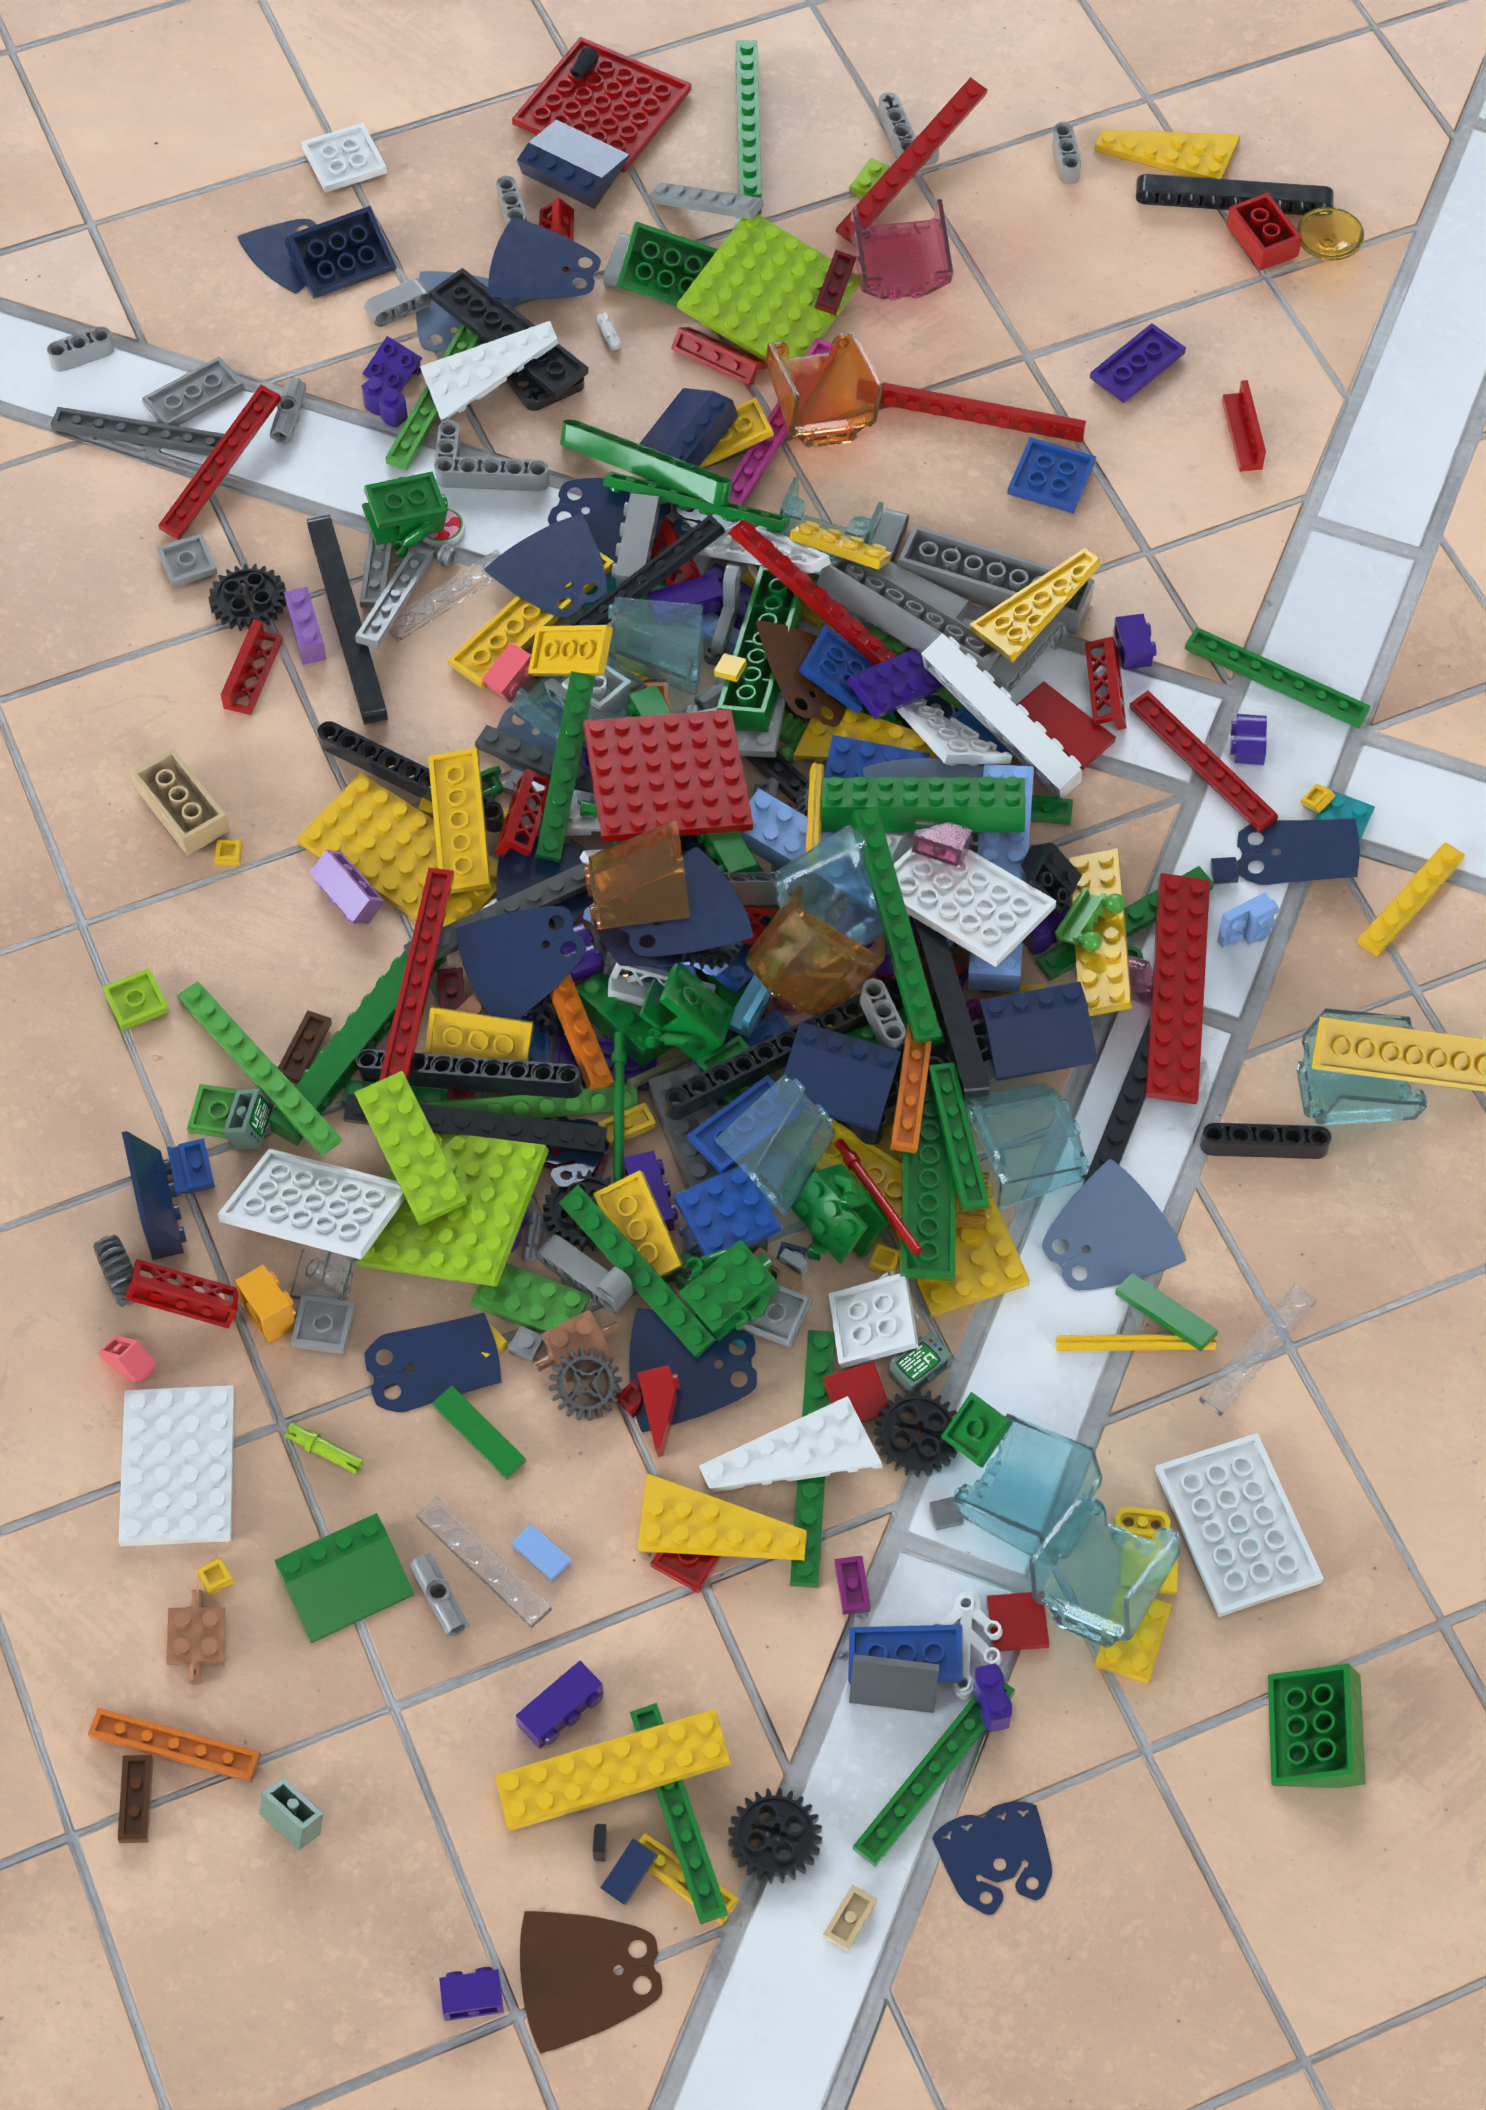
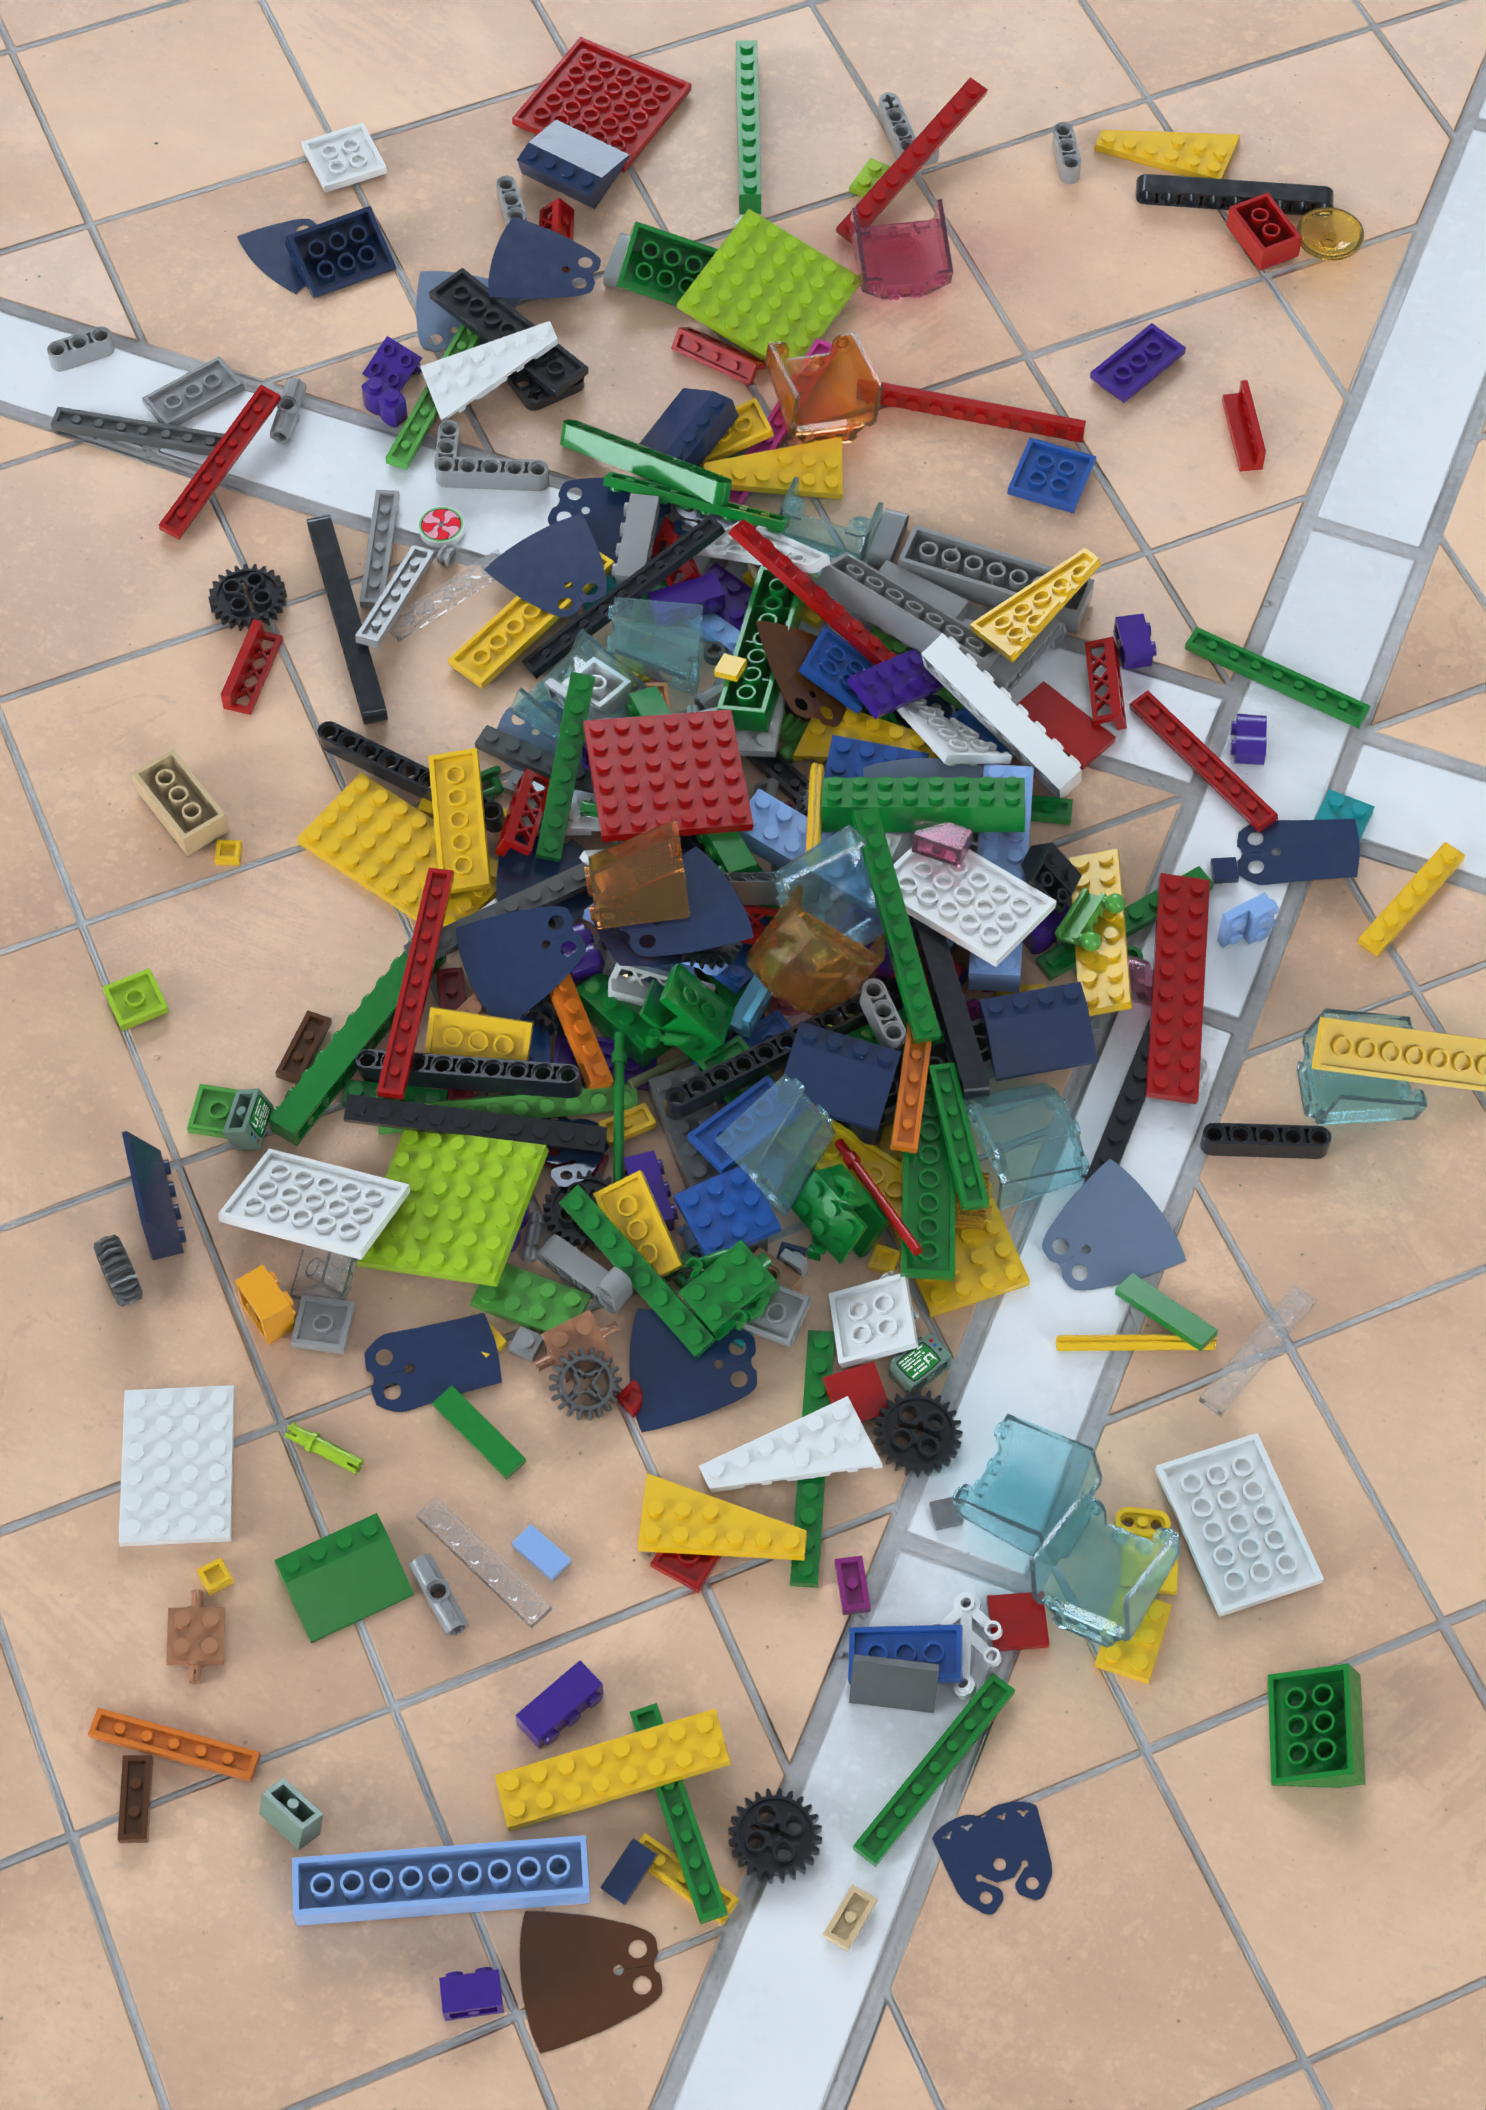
(128, 1358): coral slope -> none
(182, 1298): red fence -> none
(187, 560): light grey plate -> none
(190, 1167): blue plate -> none
(260, 1069): bright green plate -> none
(305, 625): medium lavender brick -> none
(347, 887): brick -> none
(398, 302): light grey beam -> none
(405, 510): green torso -> none
(410, 1148): lime plate -> none
(440, 1880): none -> light blue brick
(509, 672): coral brick -> none
(570, 648): yellow plate -> none
(586, 59): black cone -> none
(599, 1842): black tile -> none
(608, 331): white axle -> none
(660, 1401): red slope -> none
(706, 200): light grey plate -> none
(730, 609): light grey beam -> none
(772, 471): none -> yellow wing
(833, 543): yellow plate -> none
(835, 282): dark red tile -> none
(976, 1429): green plate -> none
(994, 1701): dark purple brick -> none
(1317, 798): yellow tile -> none

